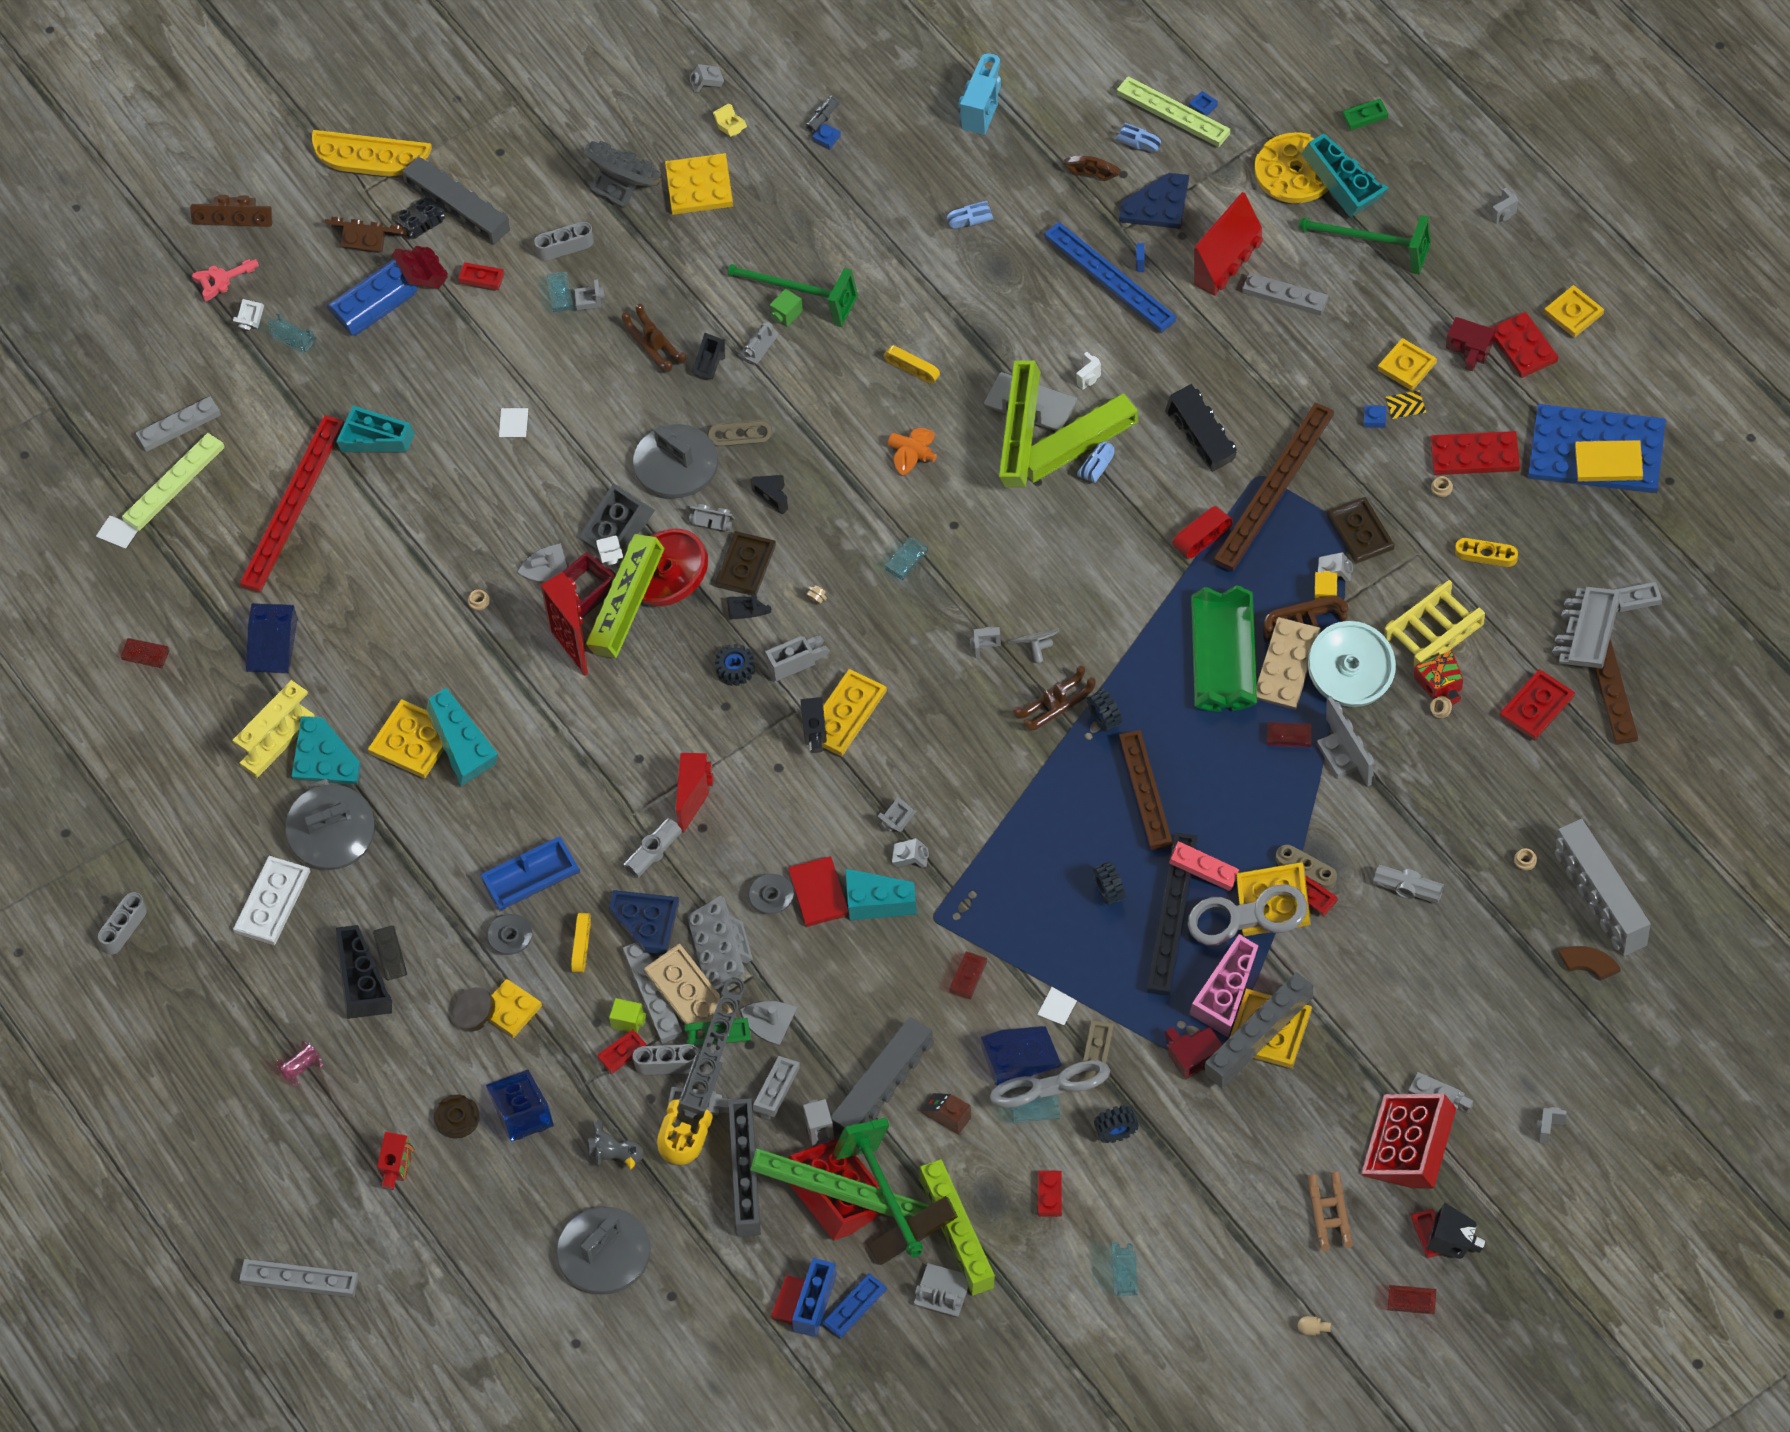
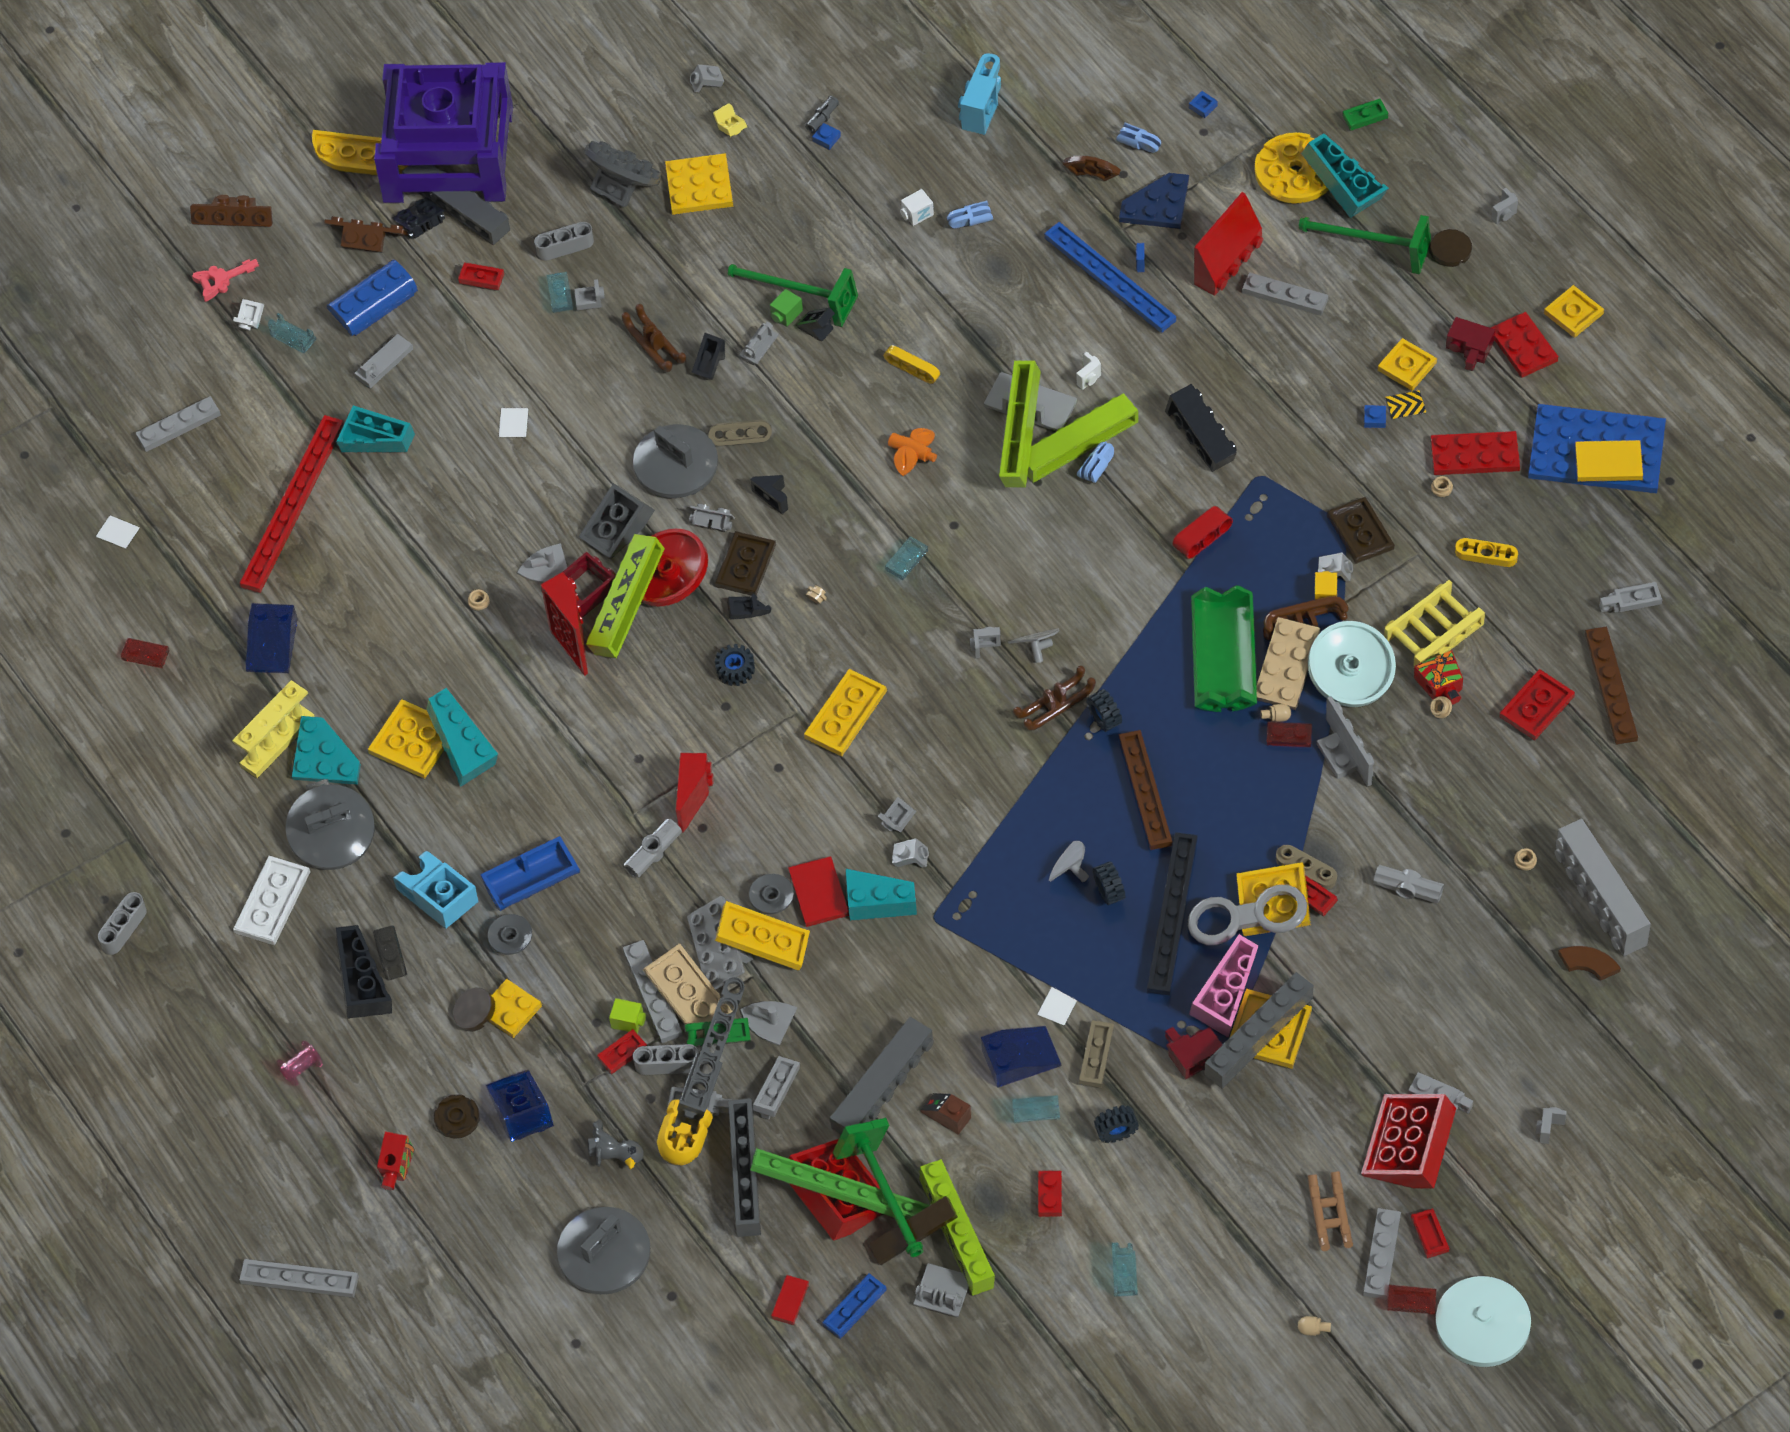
(173, 481): yellowish green plate -> none
(383, 361): none -> light grey hinge
(421, 266): dark red plate -> none
(438, 890): none -> medium azure brick
(444, 120): none -> dark purple piece
(581, 942): yellow beam -> none
(609, 550): white bracket -> none
(646, 918): dark blue plate -> none
(762, 935): none -> yellow plate
(794, 656): light grey hinge -> none
(813, 723): black torso -> none
(814, 1297): blue brick -> none
(817, 323): none -> black slope
(818, 1122): light grey brick -> none
(917, 207): none -> white brick
(968, 975): clear red plate -> none
(1050, 1085): light grey bar -> none
(1071, 860): none -> light grey shield
(1173, 111): yellowish green plate -> none
(1203, 866): coral plate -> none
(1273, 487): reddish brown plate -> none
(1276, 713): none -> tan cylinder
(1382, 1253): none -> light grey plate
(1451, 247): none -> dark brown tile
(1453, 1233): black torso -> none
(1483, 1321): none -> light aqua dish
(1589, 626): light grey hinge -> none

